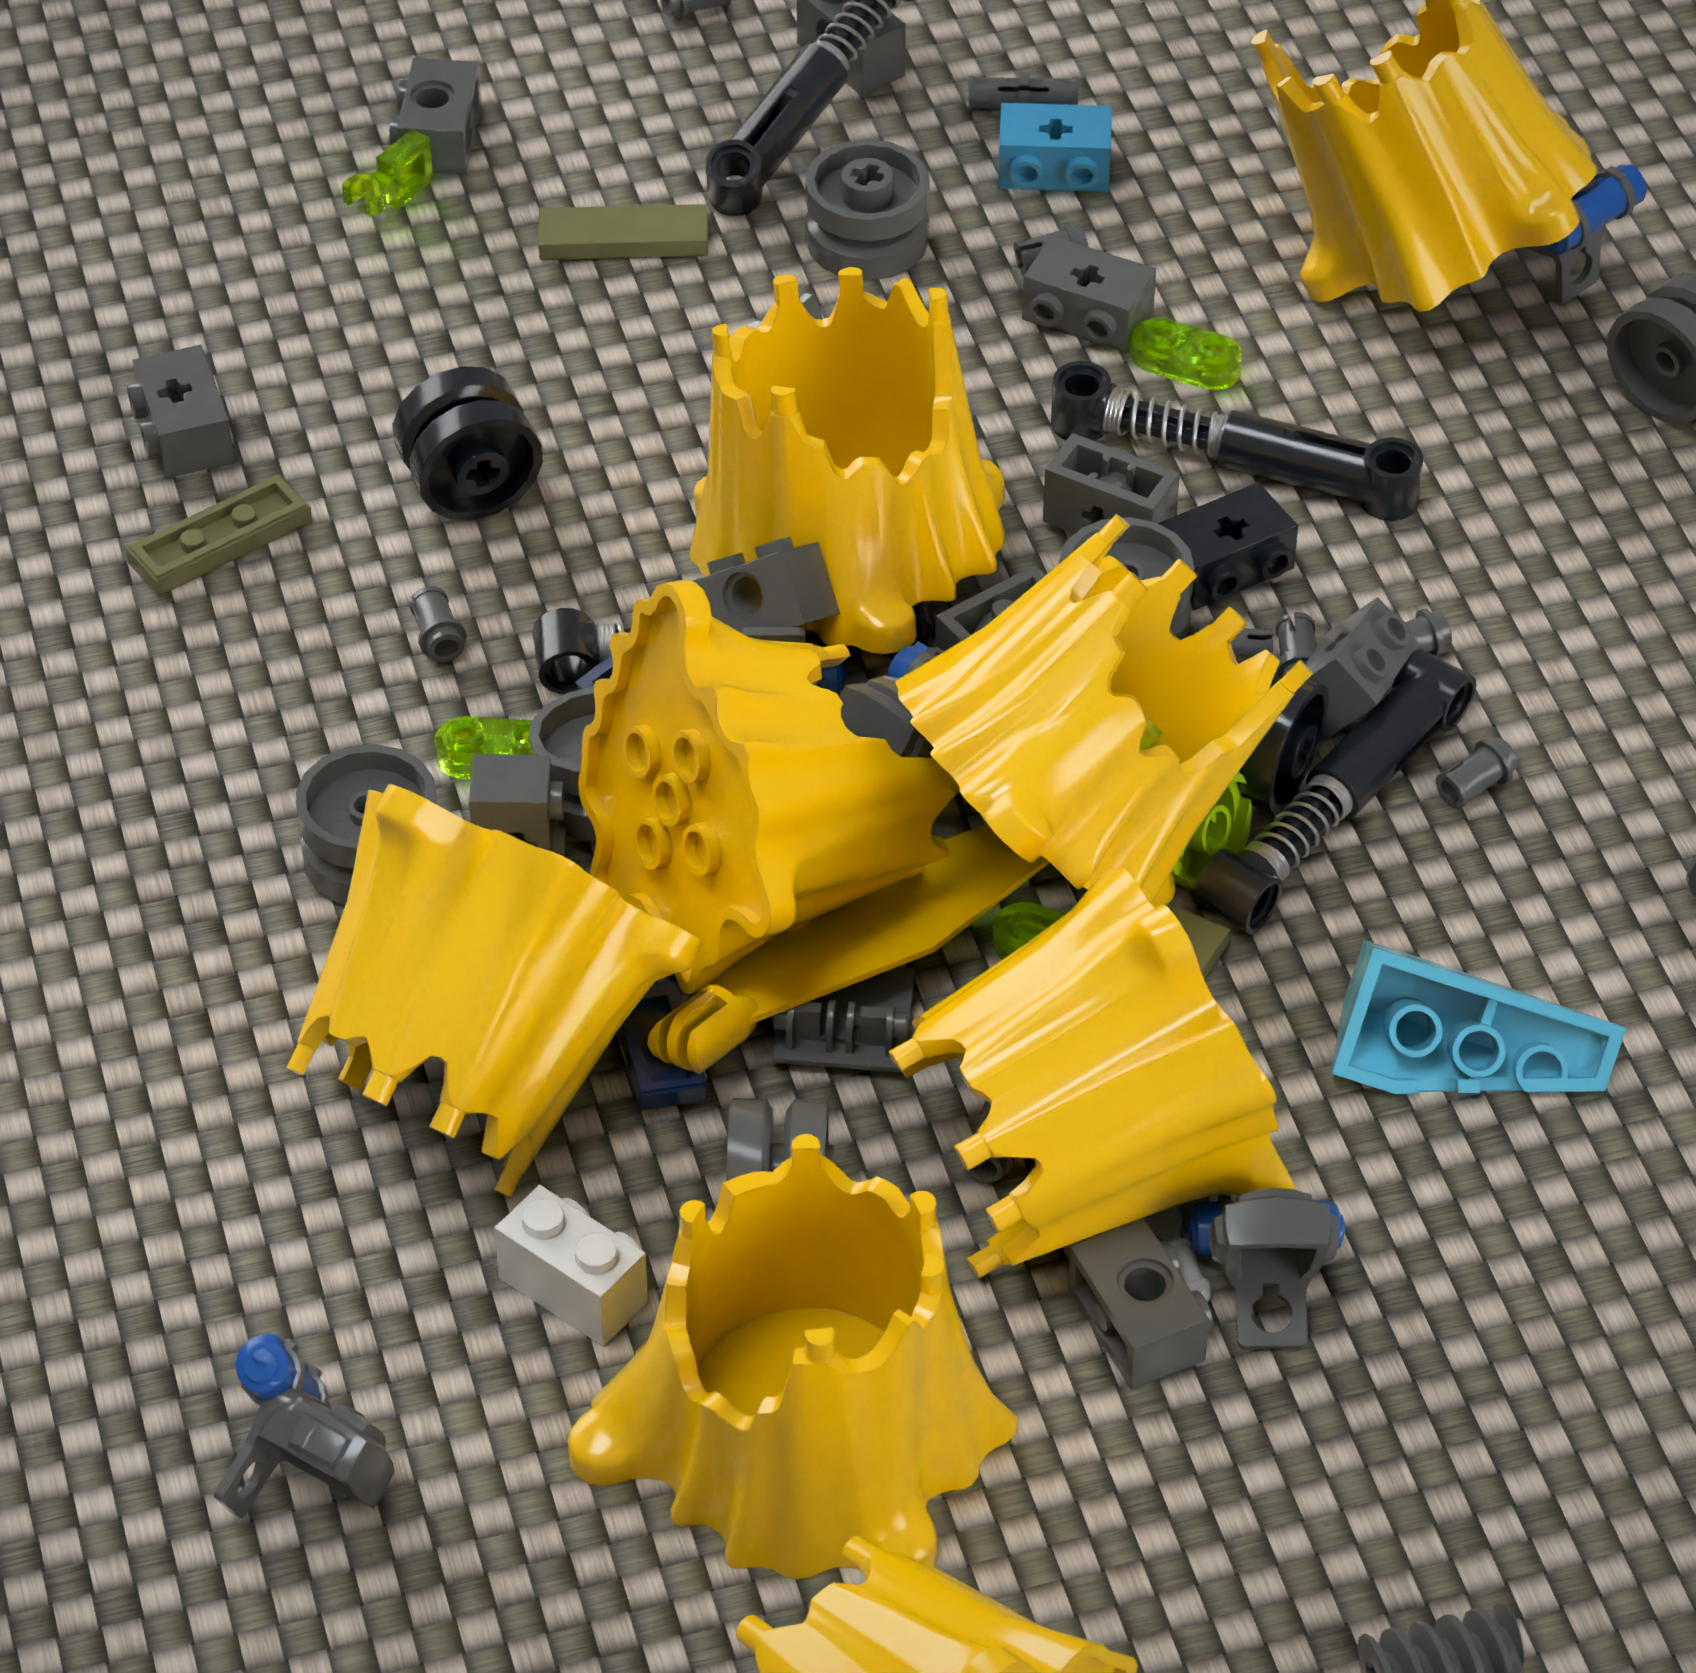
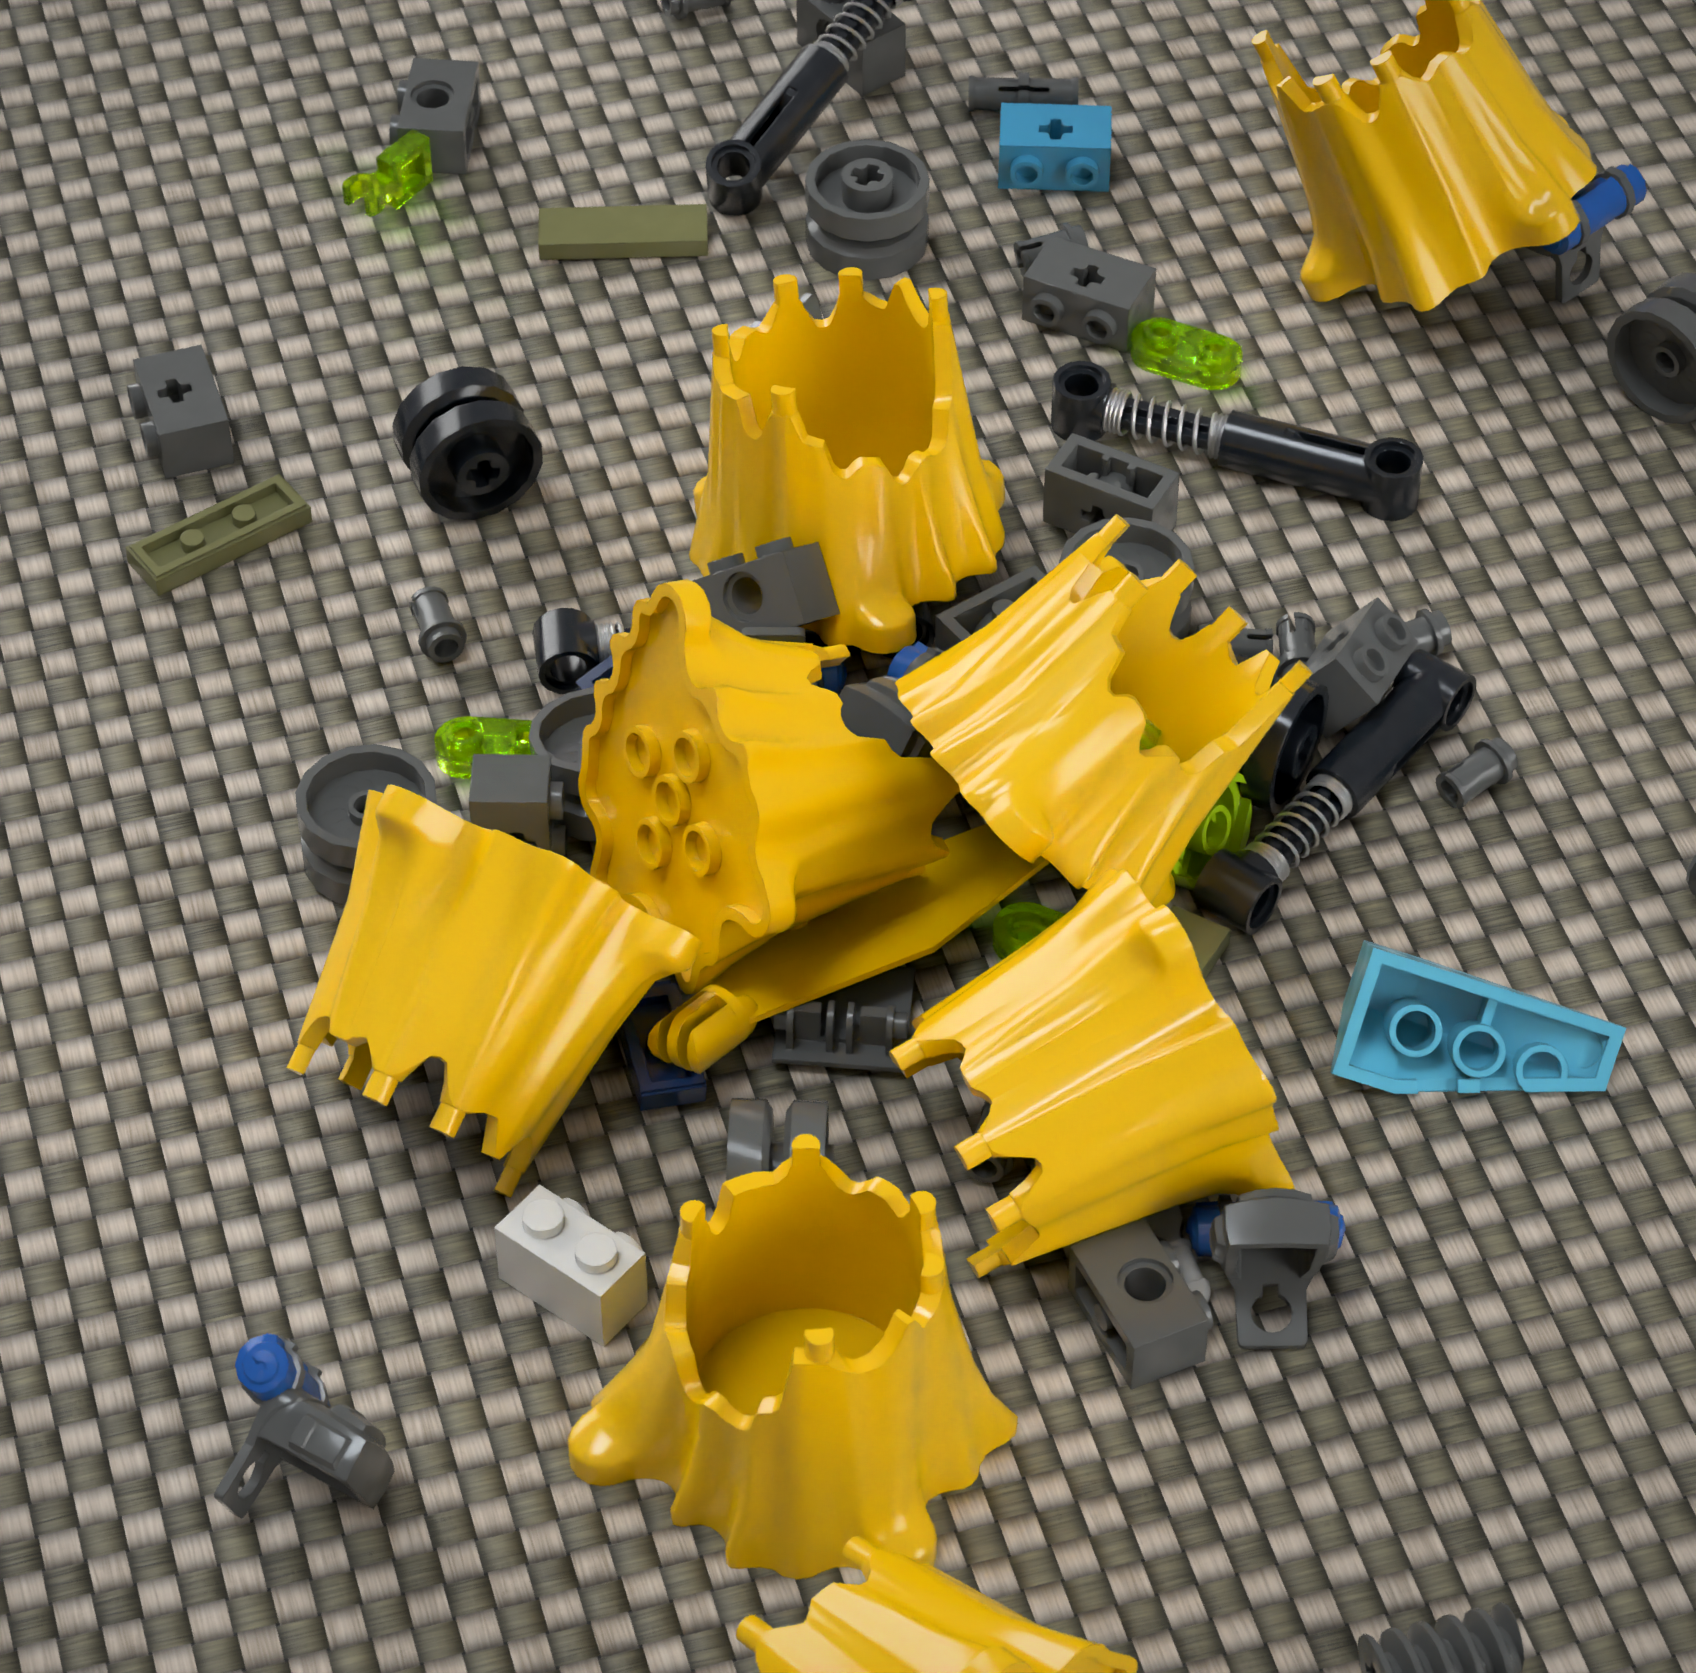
(1236, 542): black brick -> none

